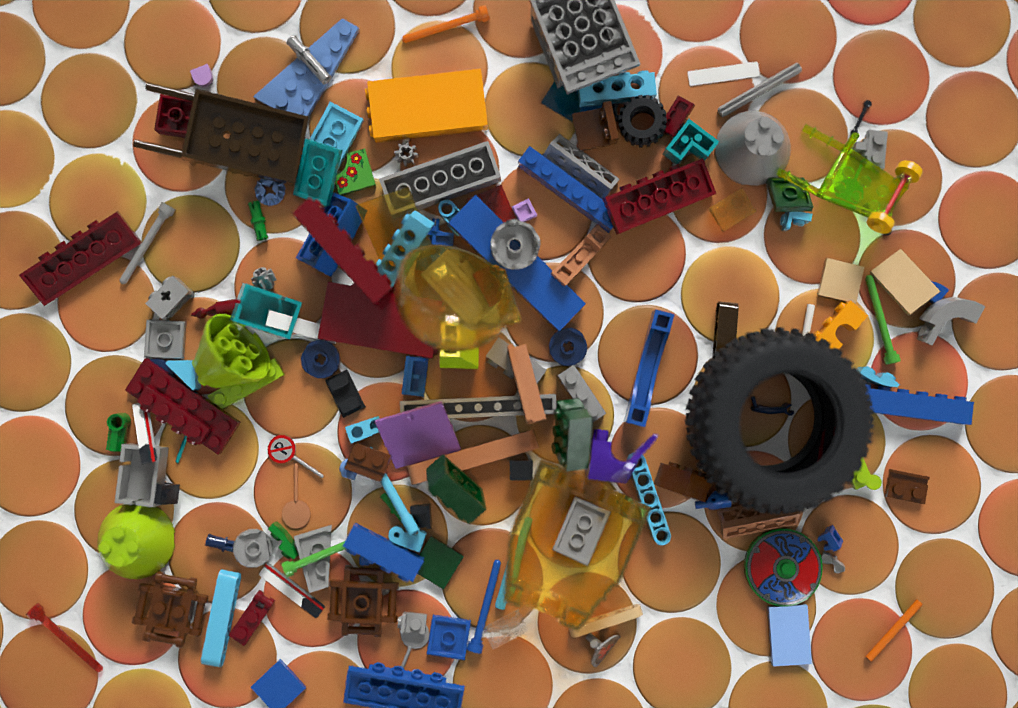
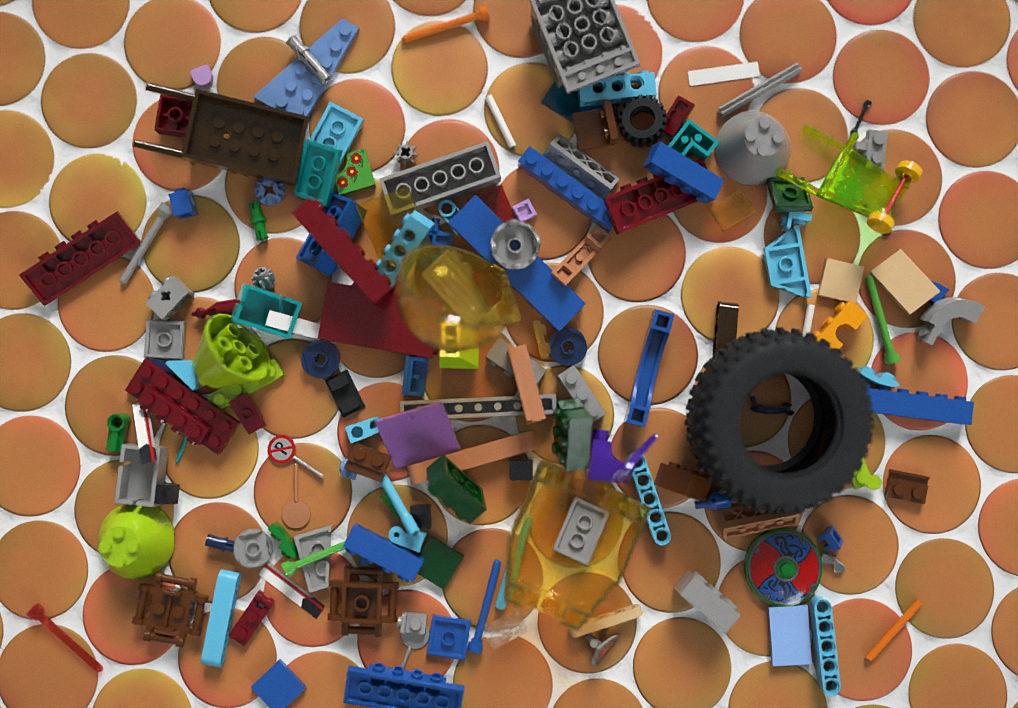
(183, 203): none -> blue brick
(247, 413): none -> dark red plate
(426, 105): light orange brick -> none
(500, 121): none -> white bar
(539, 332): none -> clear yellow plate
(683, 172): none -> blue brick
(707, 600): none -> light grey brick
(787, 264): none -> medium azure wing
(830, 652): none -> medium azure beam

